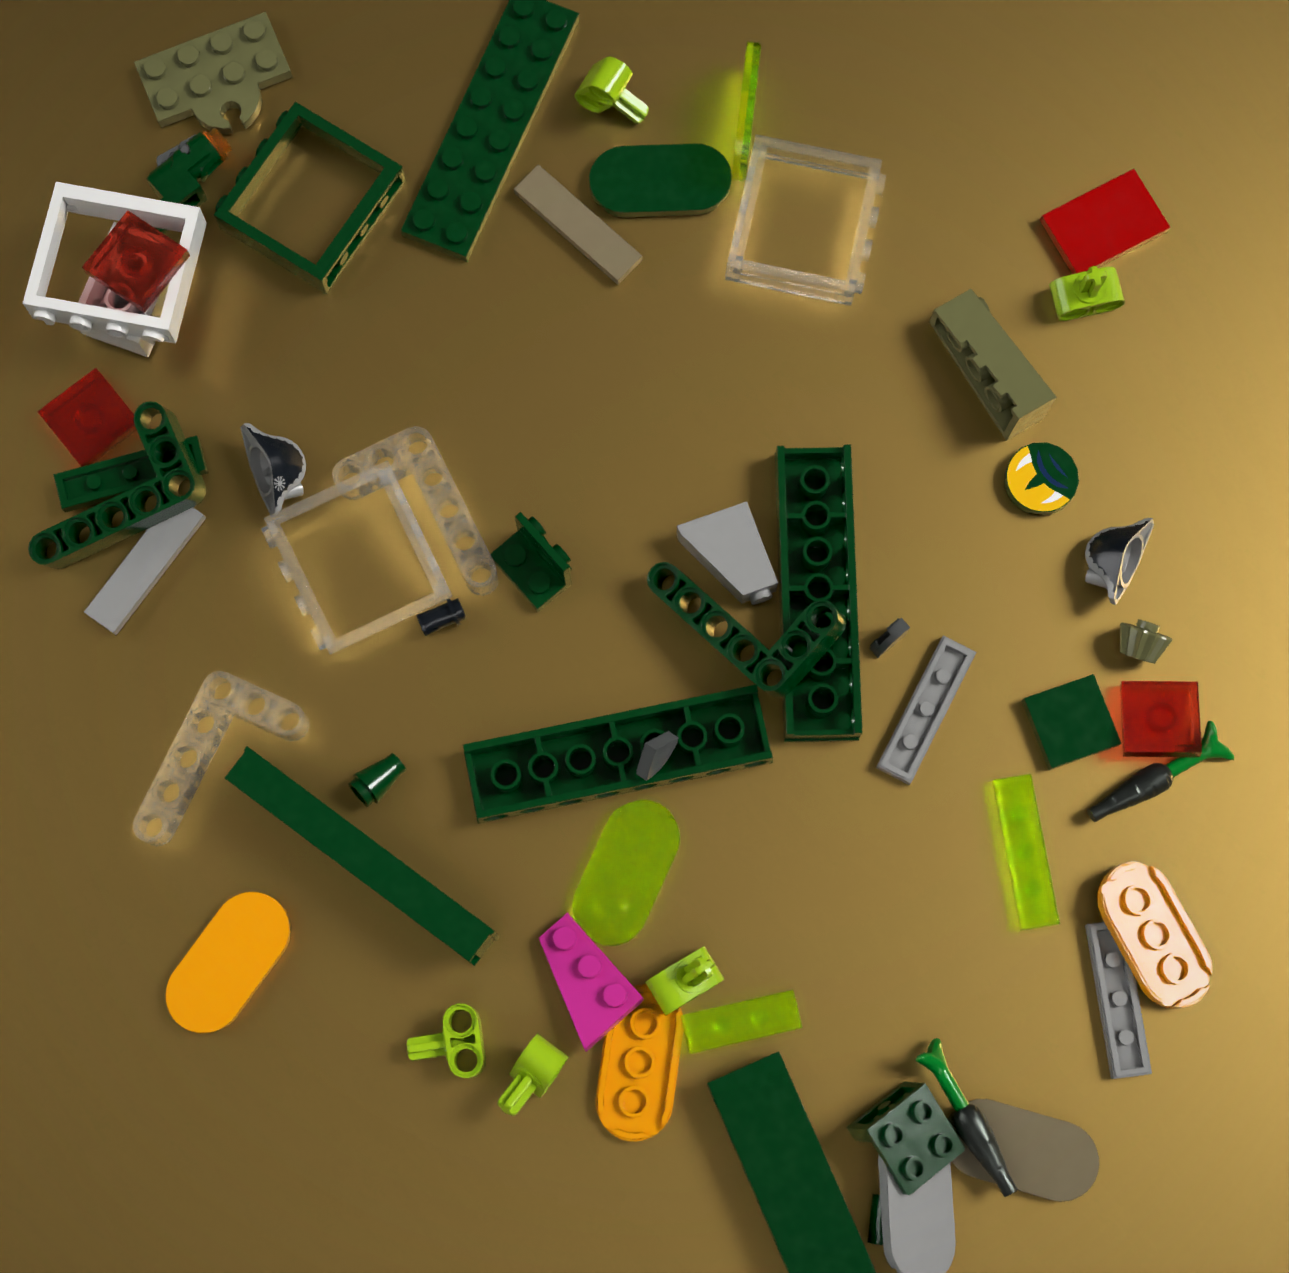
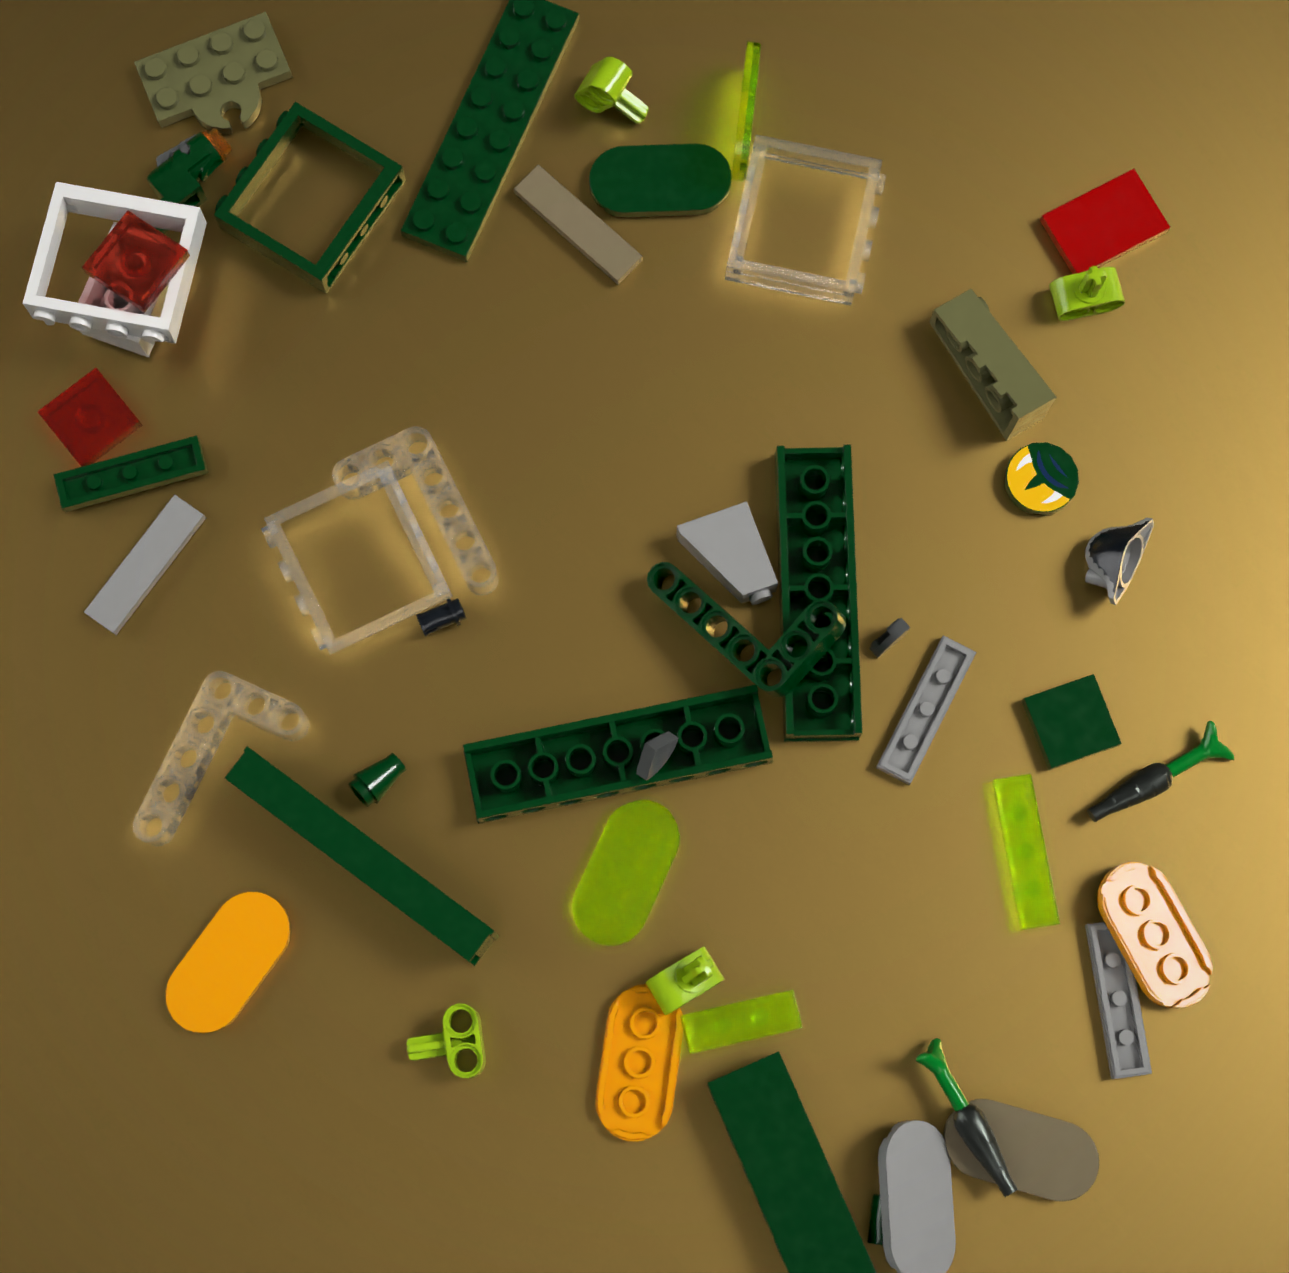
(133, 501): dark green beam -> none
(276, 466): hat -> none
(532, 1074): lime beam -> none
(533, 564): dark green bracket -> none
(588, 981): dark pink wing -> none
(909, 1135): dark green bracket -> none
(1143, 641): olive piece -> none
(1160, 719): clear red tile -> none

